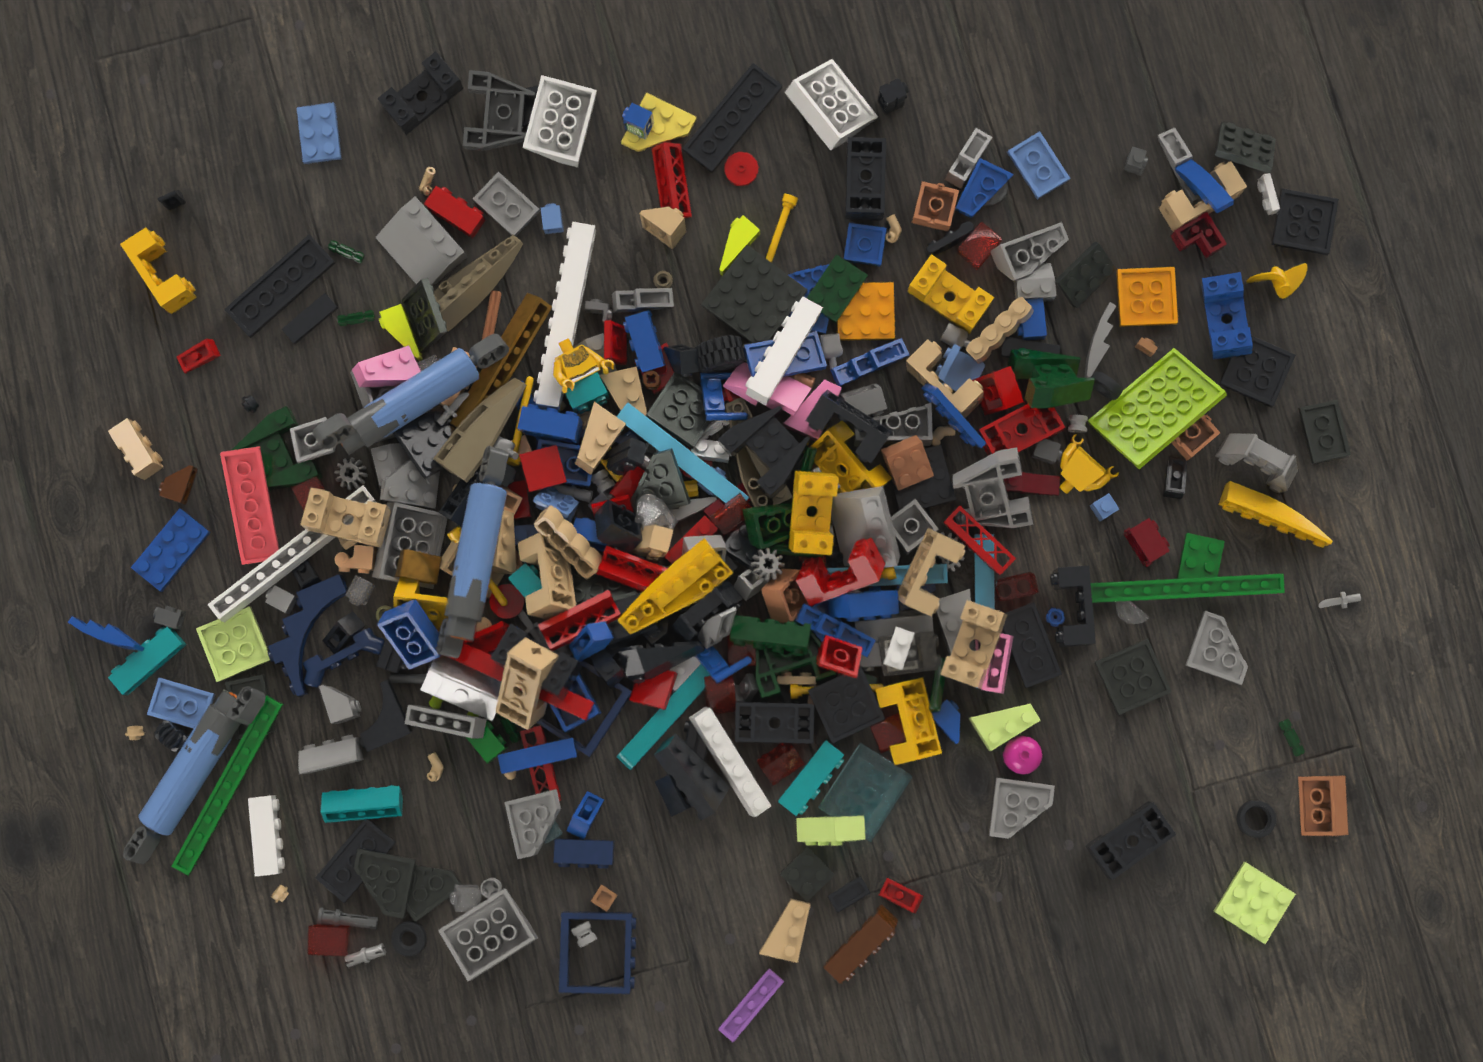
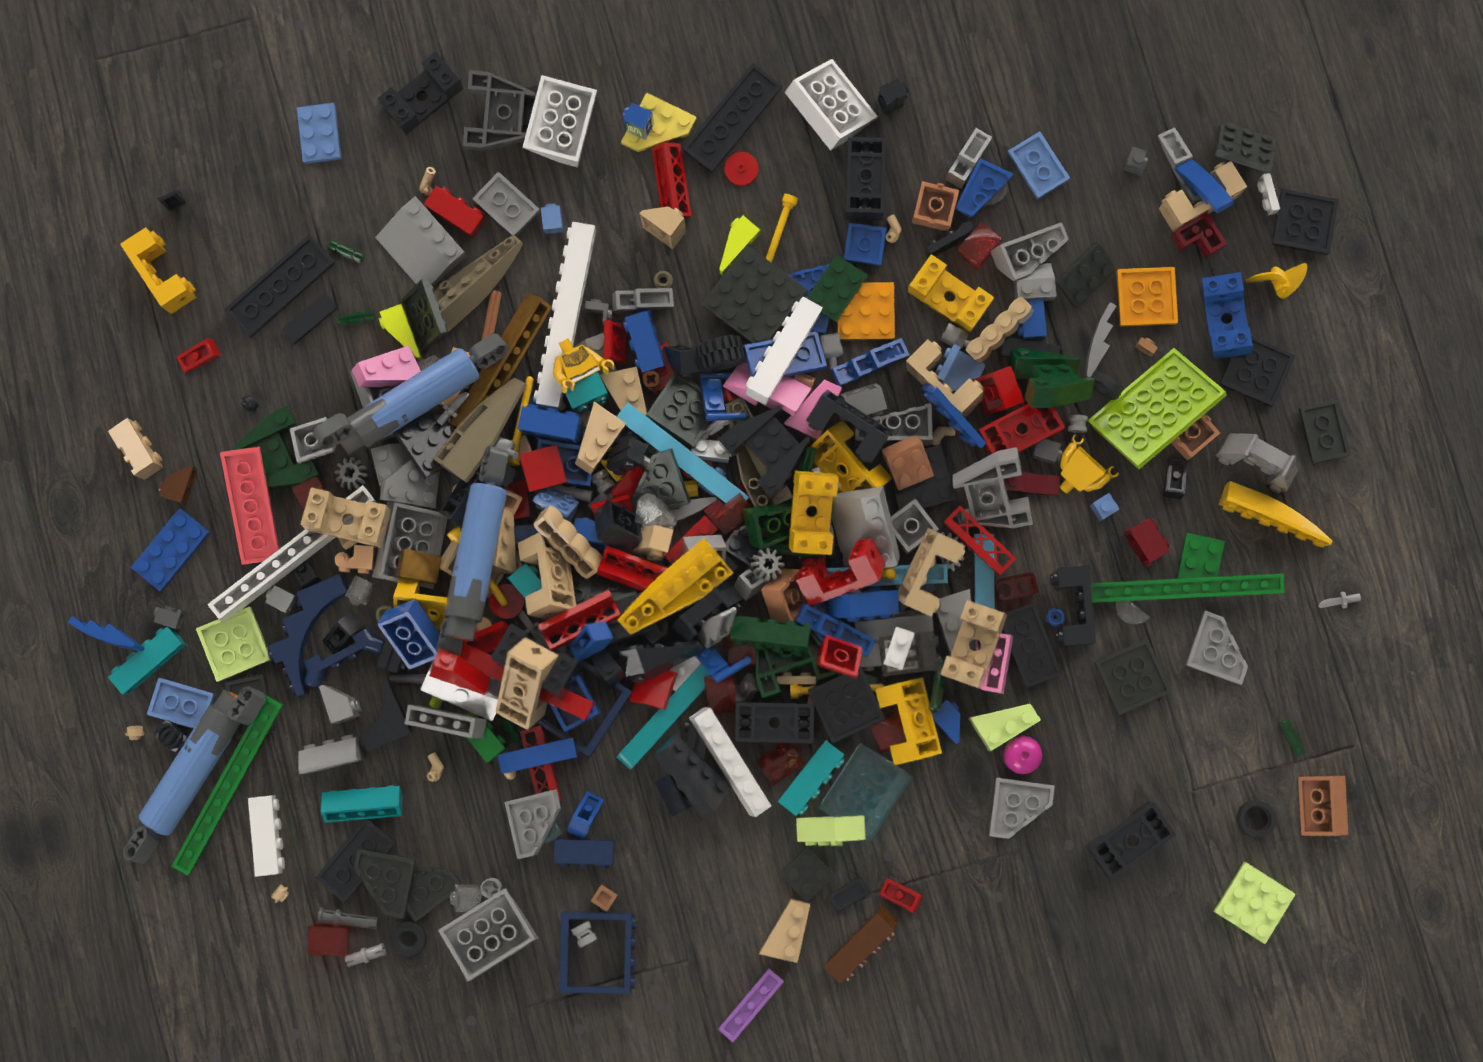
(457, 671): none -> red slope

